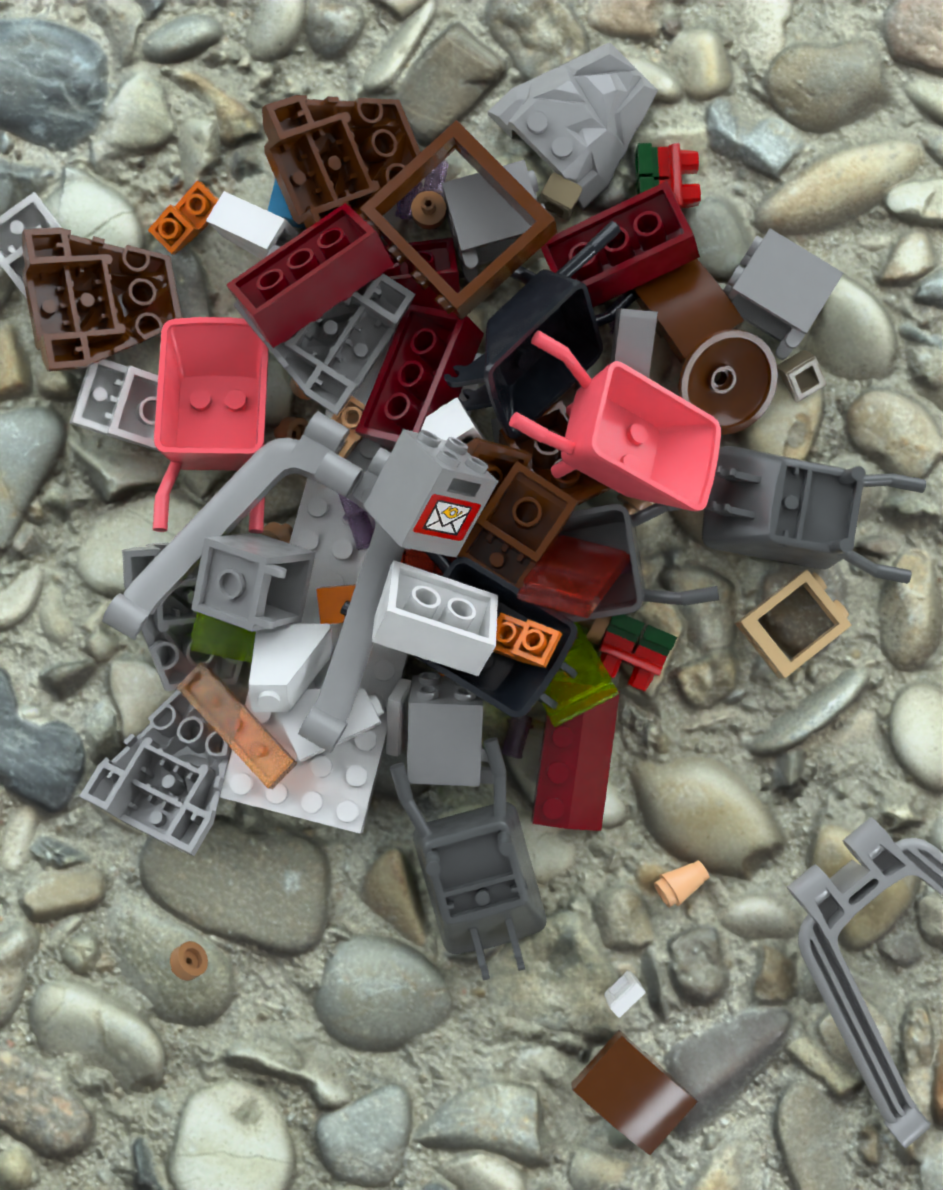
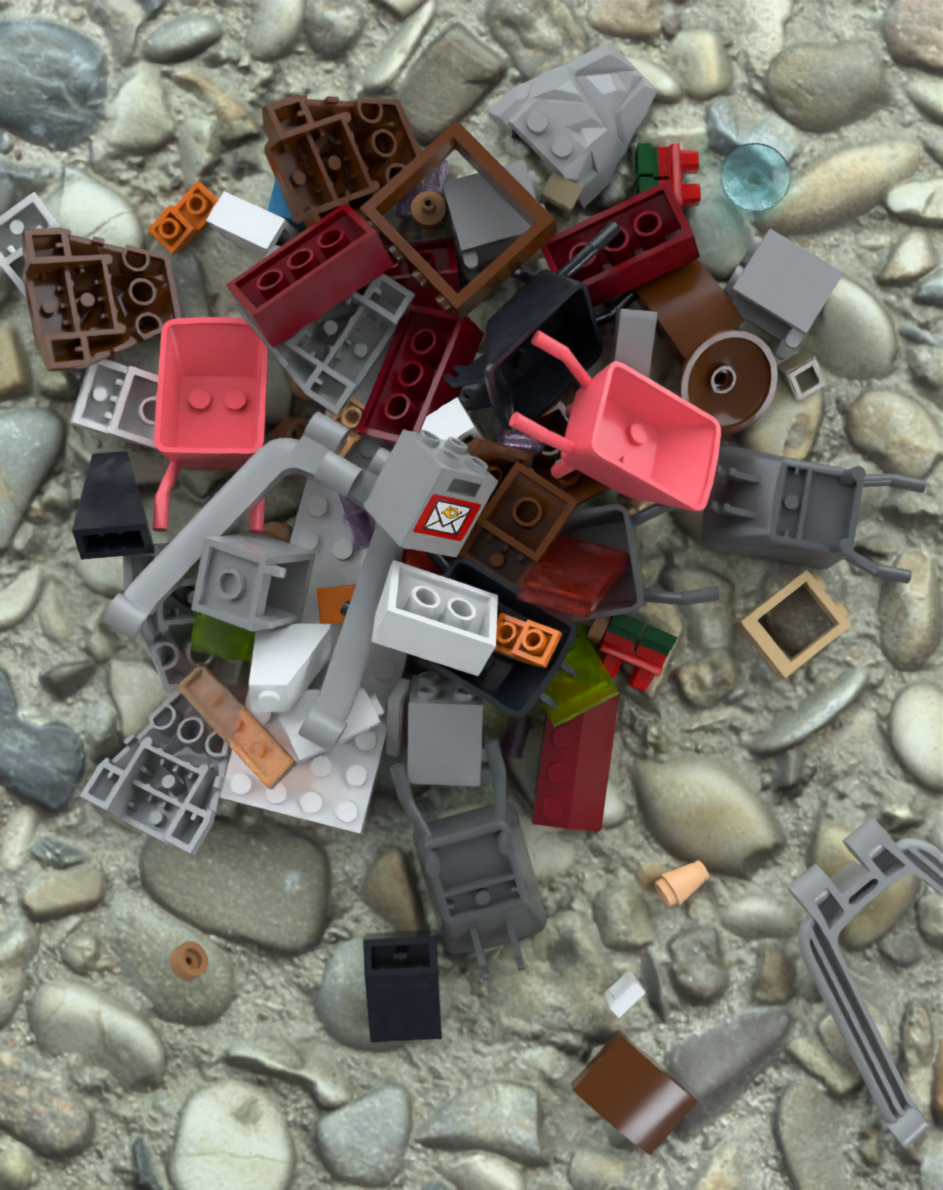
(111, 511): none -> black slope
(402, 985): none -> black slope
(520, 441): none -> clear purple pin
(759, 162): none -> clear light blue dish

